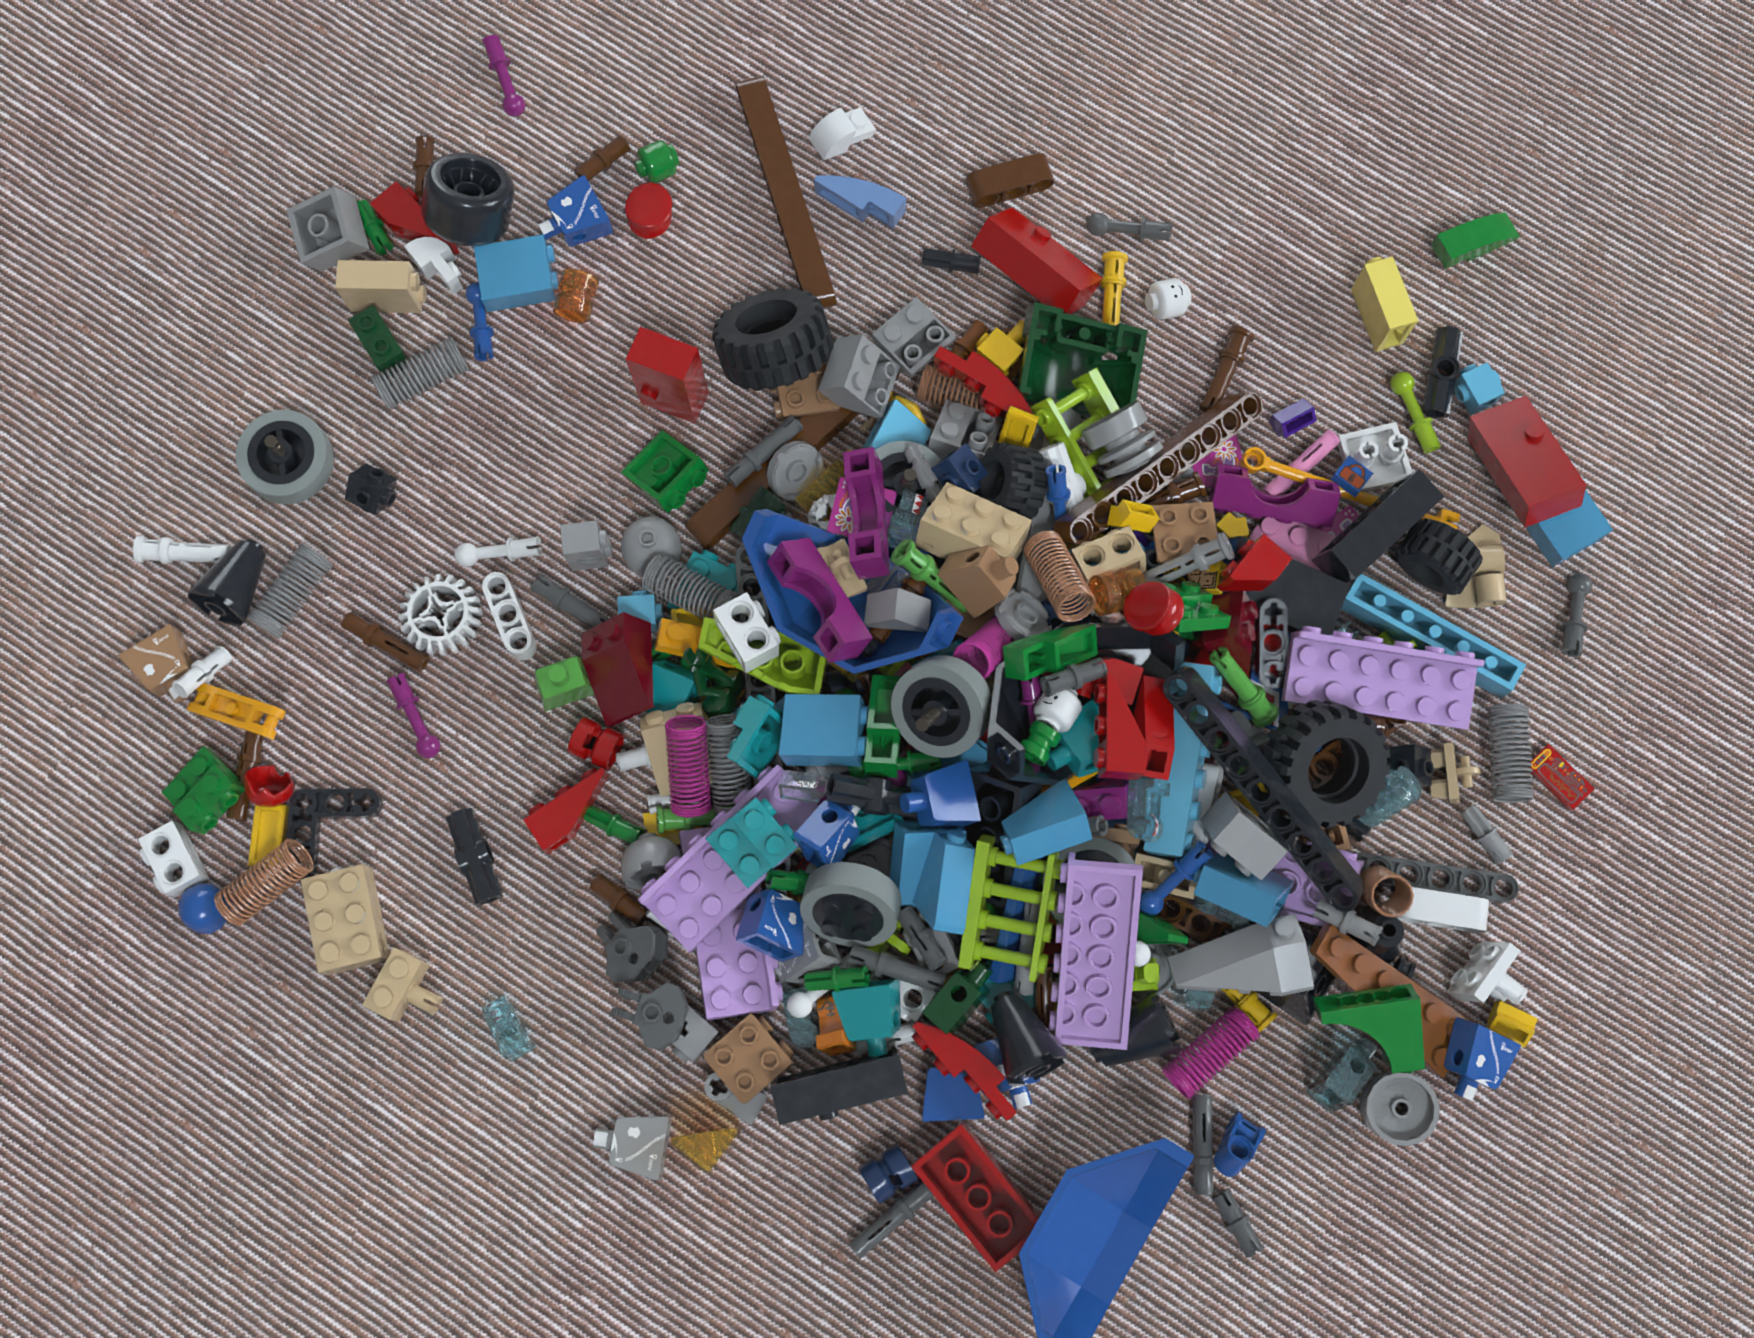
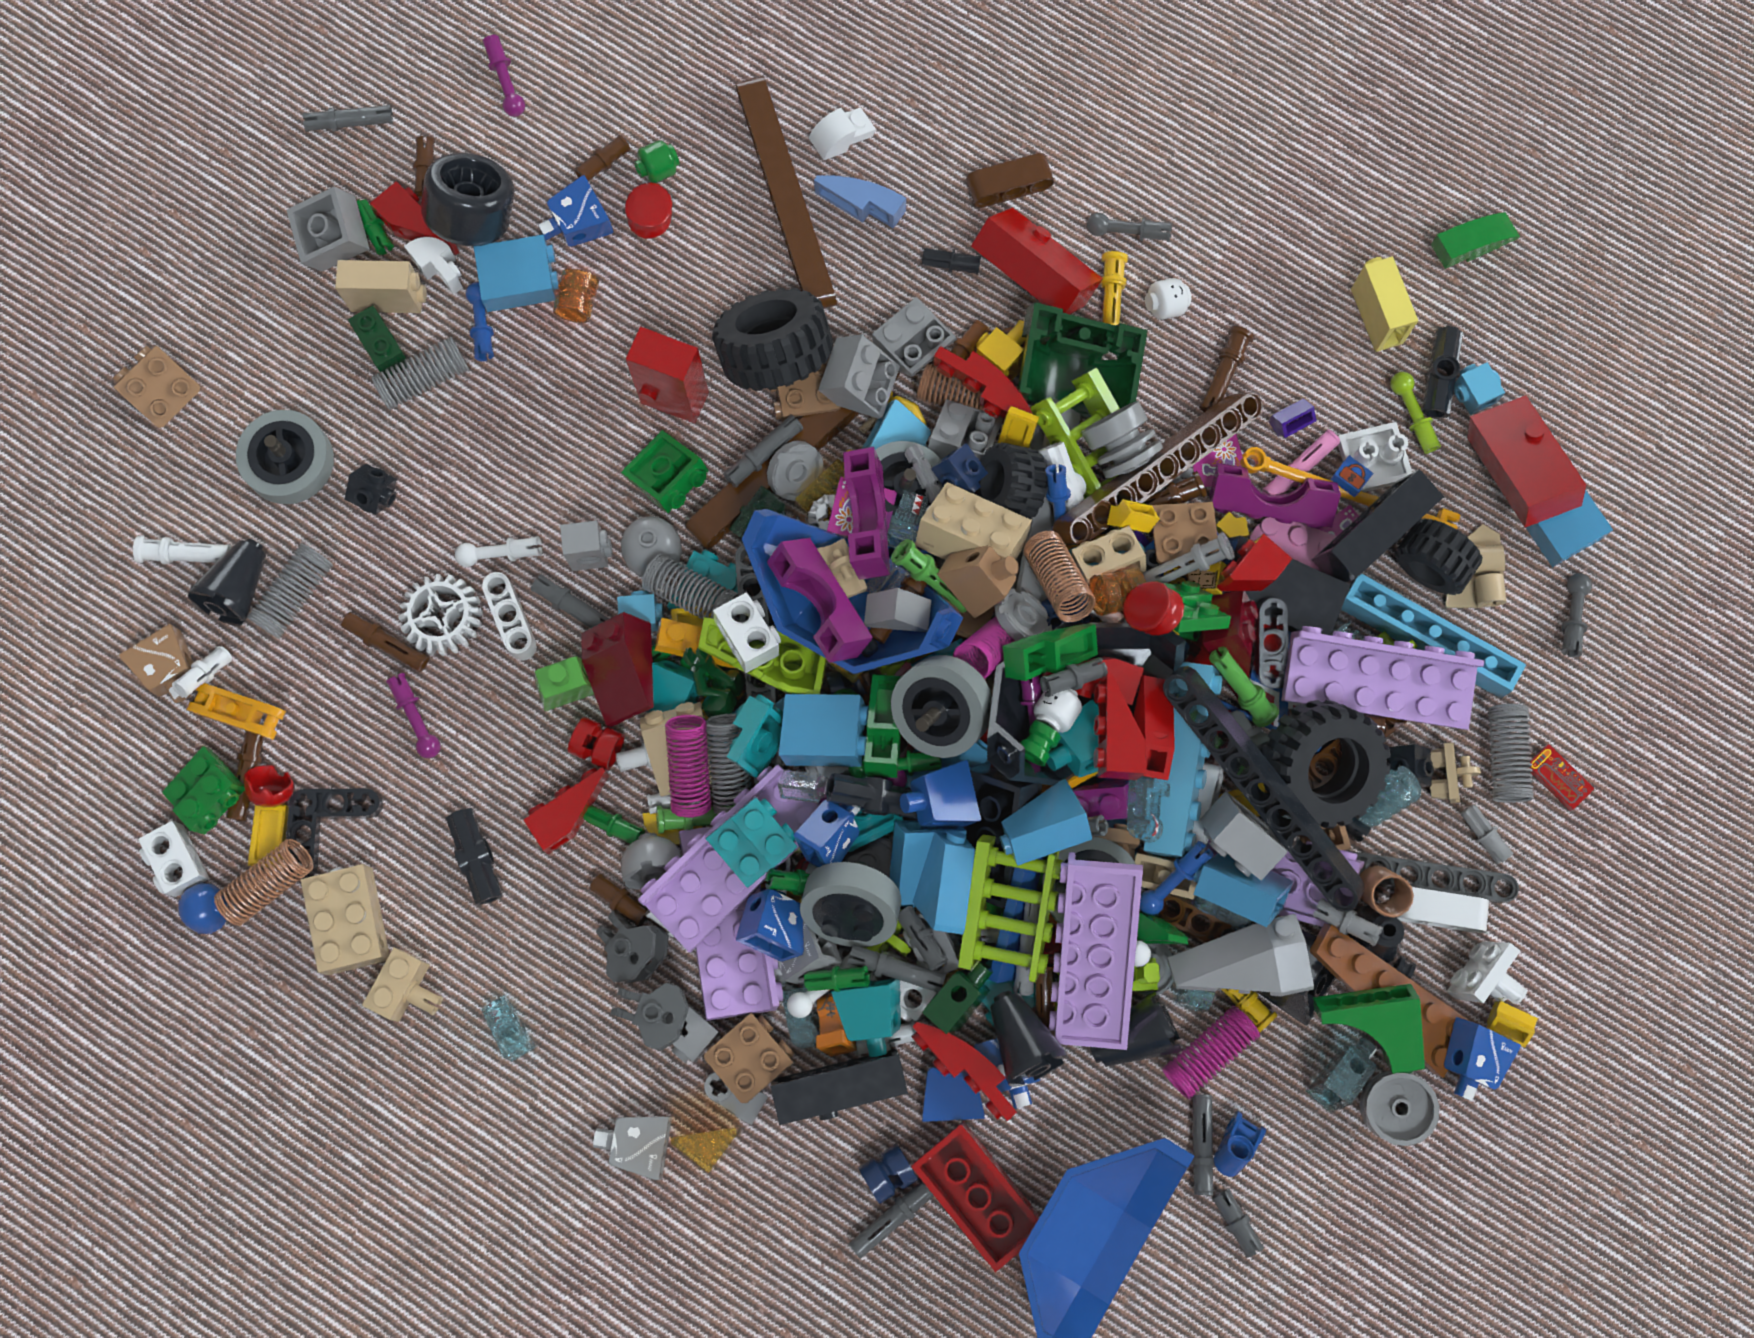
(155, 385): none -> medium nougat bracket
(337, 119): none -> dark grey pin

